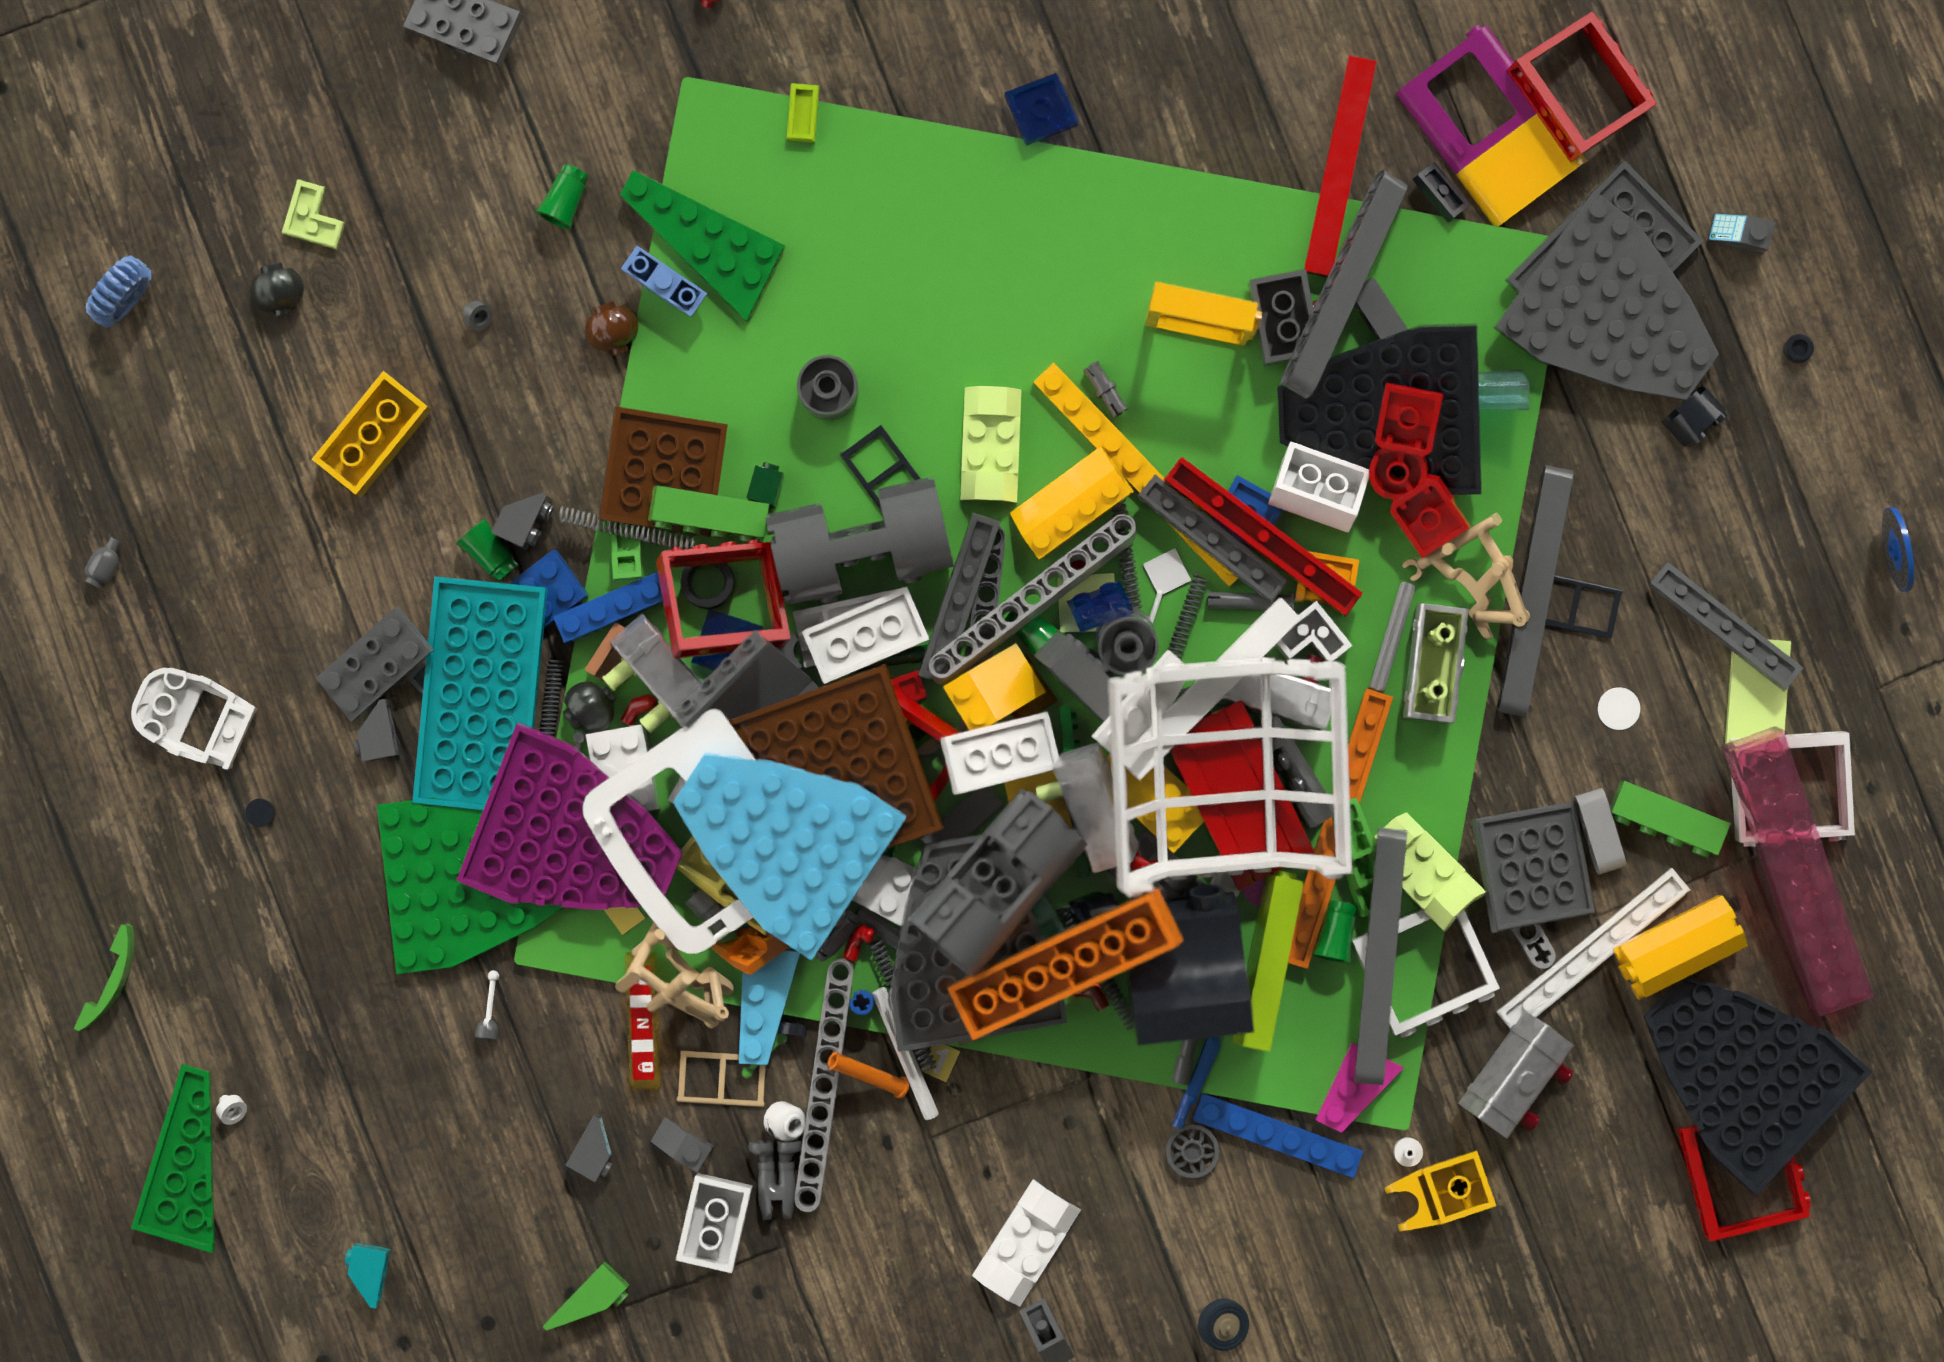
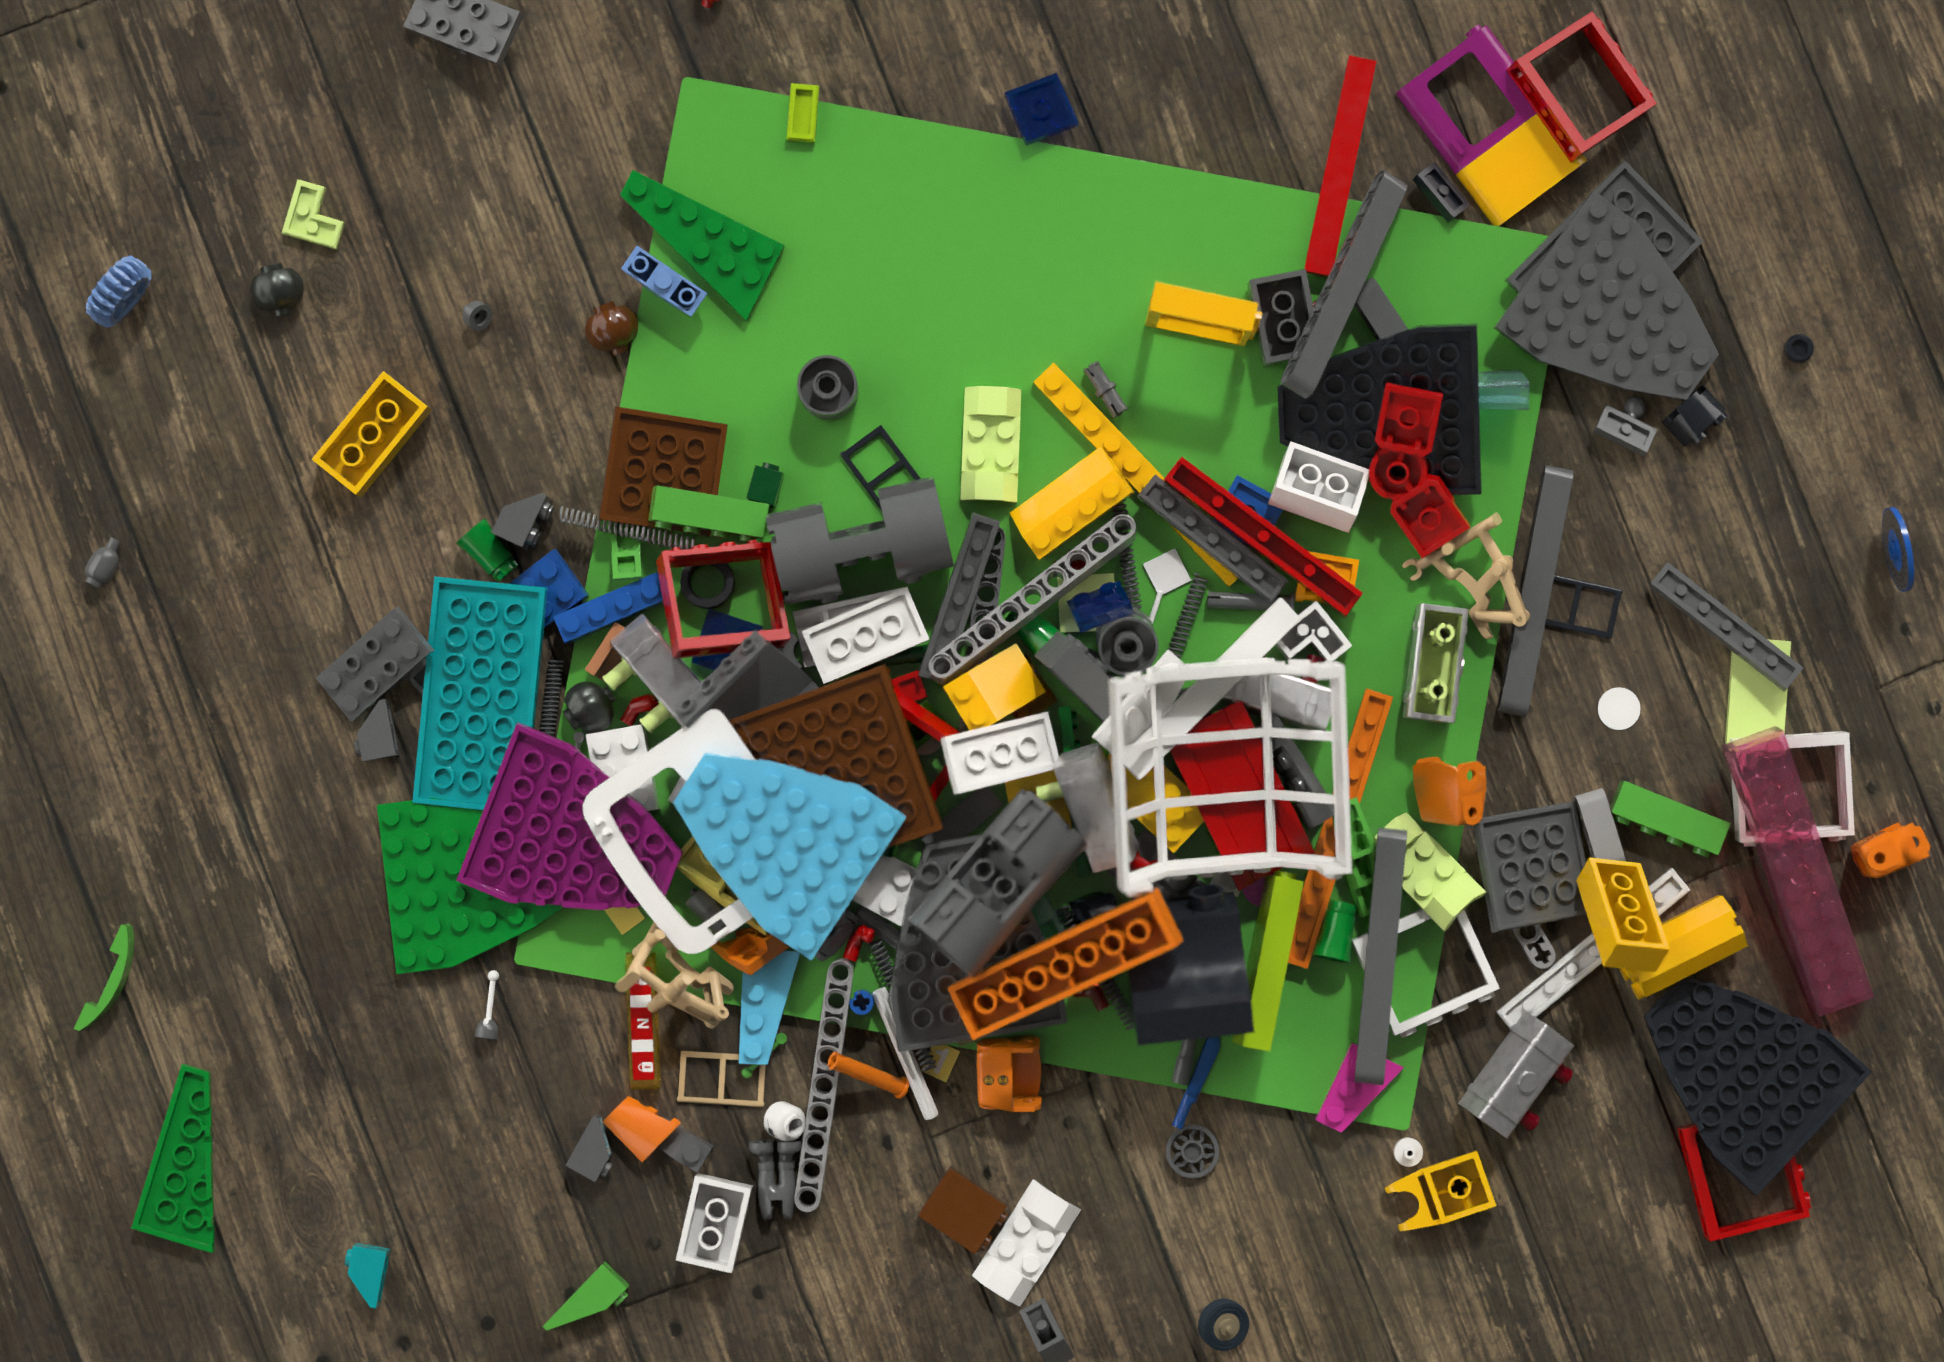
(167, 704): white slope -> none
(231, 1109): white tile -> none
(260, 812): black tile -> none
(563, 197): green plant -> none
(639, 1127): none -> orange slope
(792, 1029): black tile -> none
(963, 1210): none -> reddish brown brick
(1009, 1073): none -> orange piece
(1277, 1135): blue plate -> none
(1392, 636): light grey axle -> none
(1447, 794): none -> orange piece
(1622, 914): none -> yellow brick
(1625, 428): none -> dark grey plate
(1741, 232): dark grey slope -> none
(1890, 850): none -> orange piece

